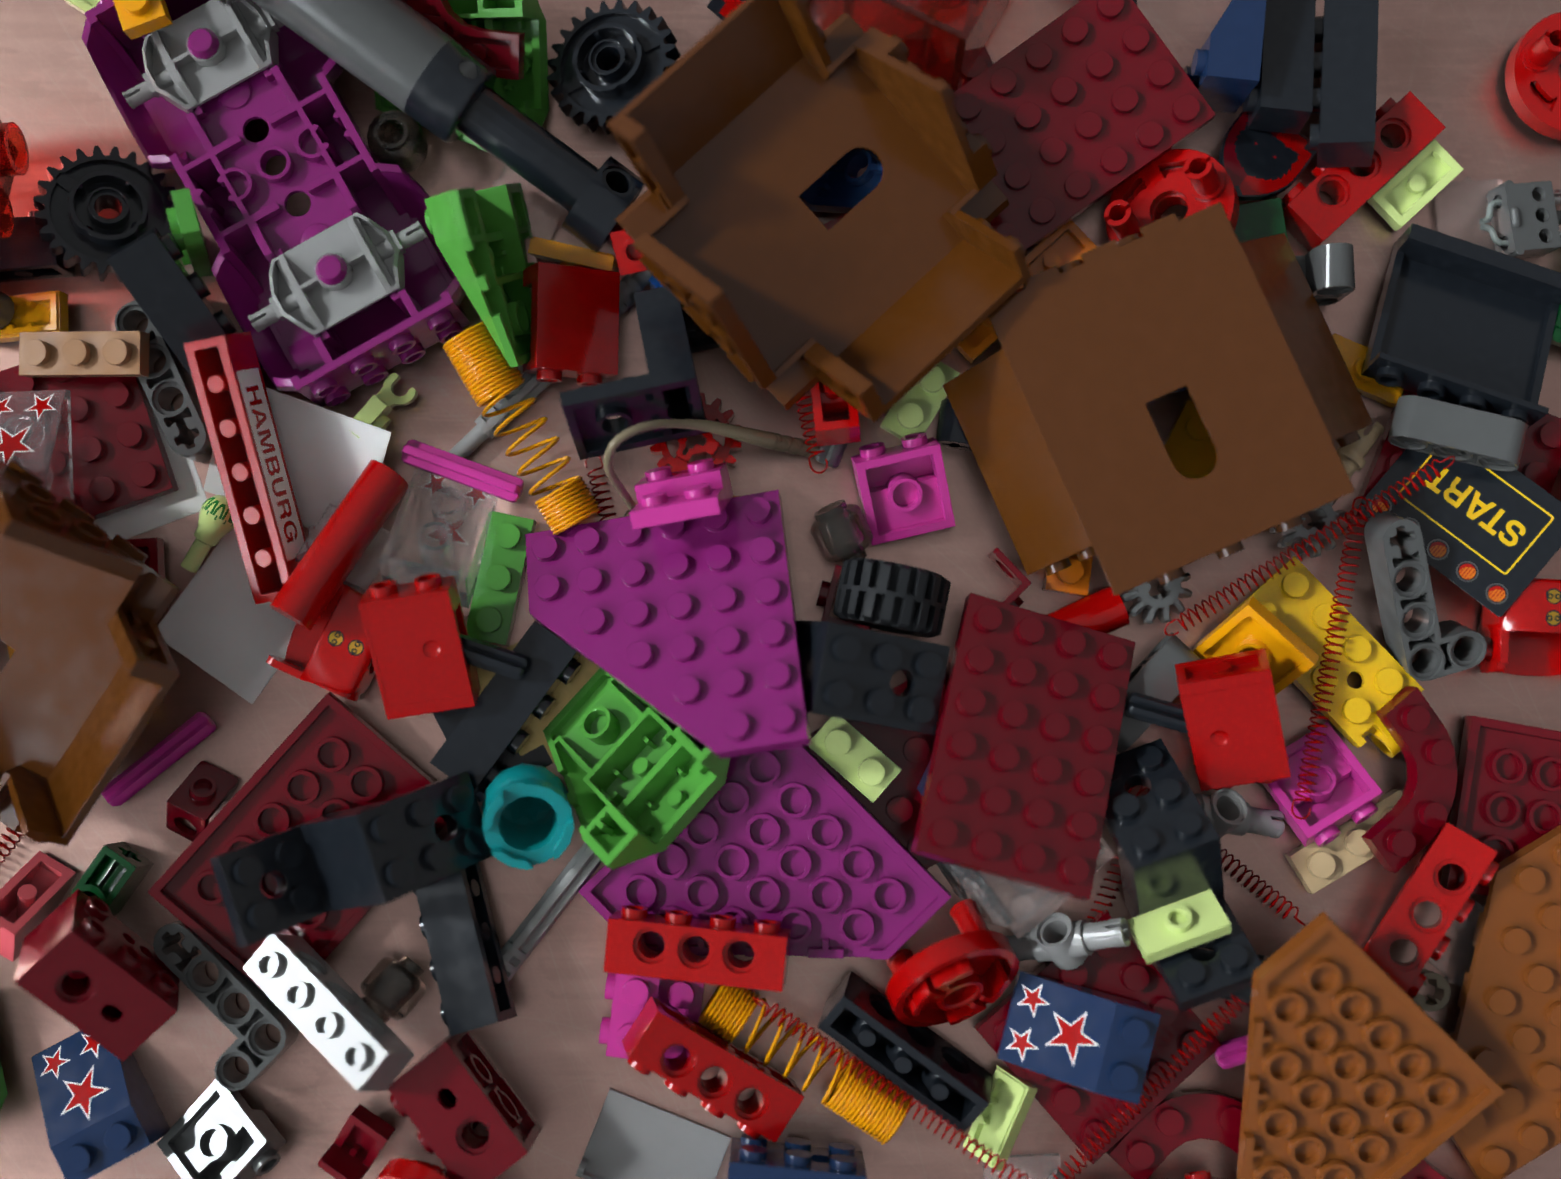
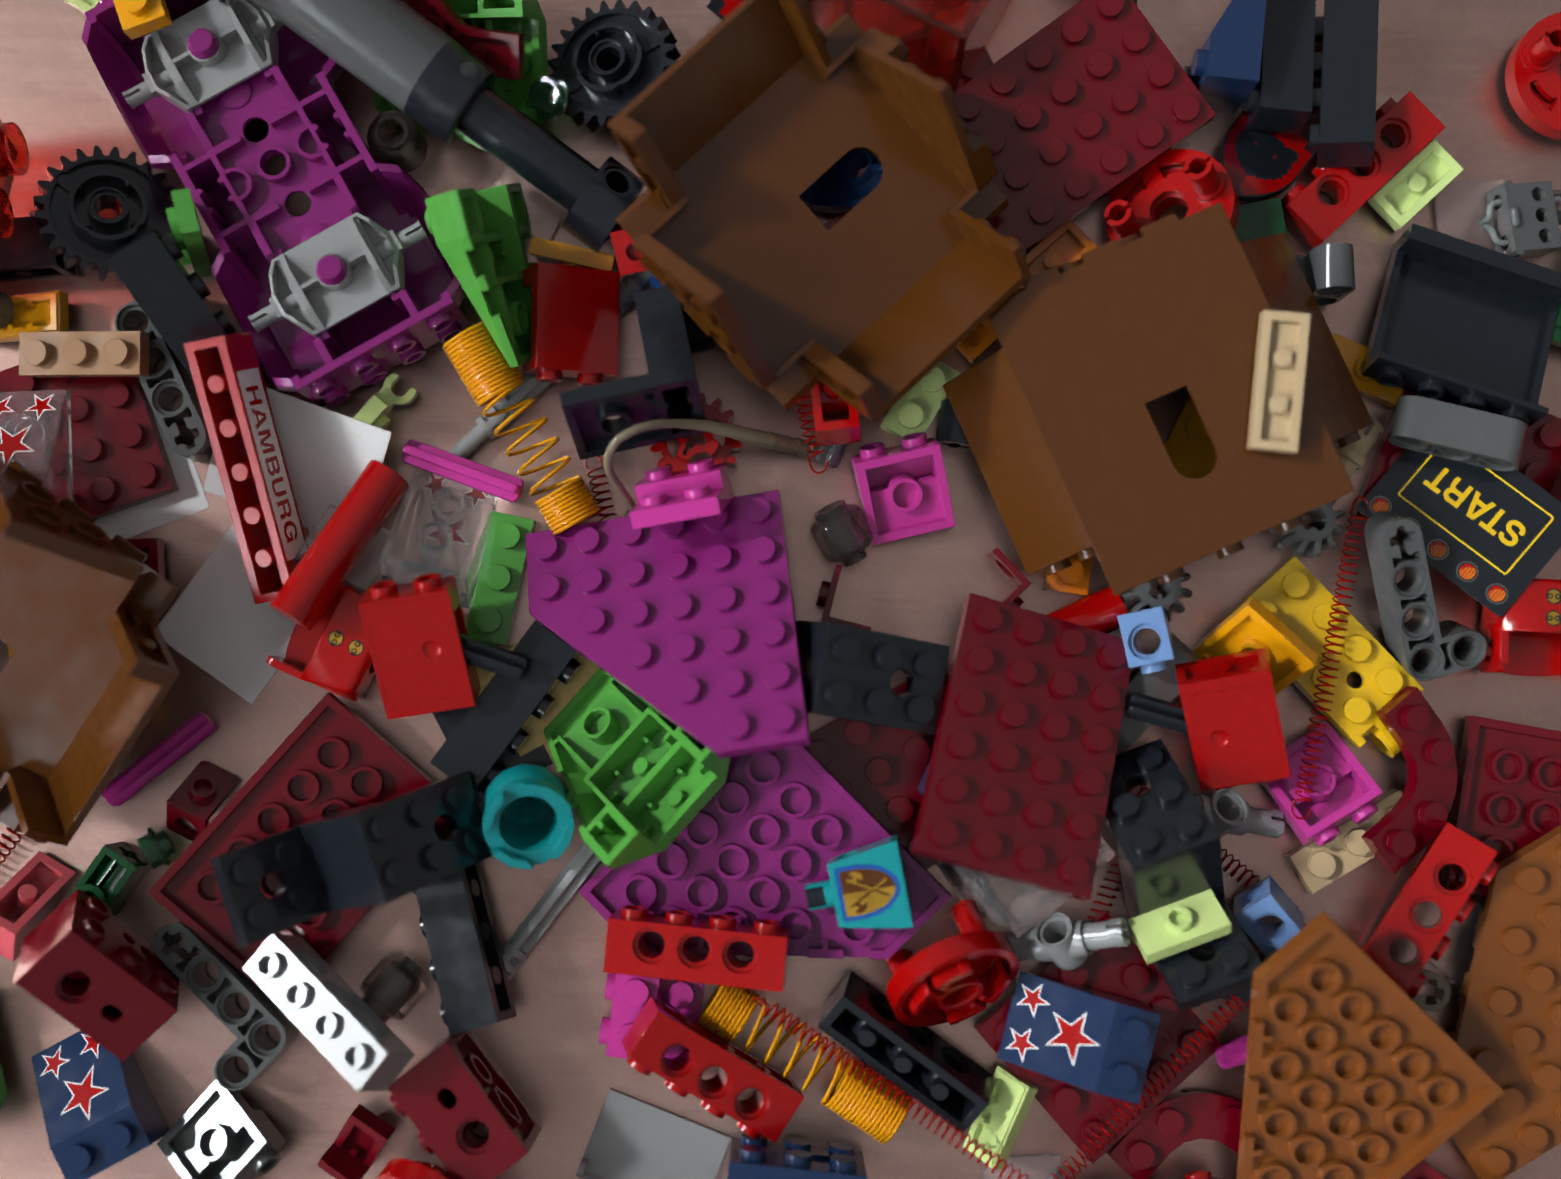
(157, 847): none -> clear green plate
(212, 526): yellowish green piece -> none
(540, 93): none -> clear green plate
(854, 757): yellowish green plate -> none
(865, 887): none -> torso
(892, 597): black tyre -> none
(1132, 624): none -> medium blue brick
(1264, 900): none -> medium blue brick
(1278, 382): none -> tan plate
(1310, 543): red piece -> none

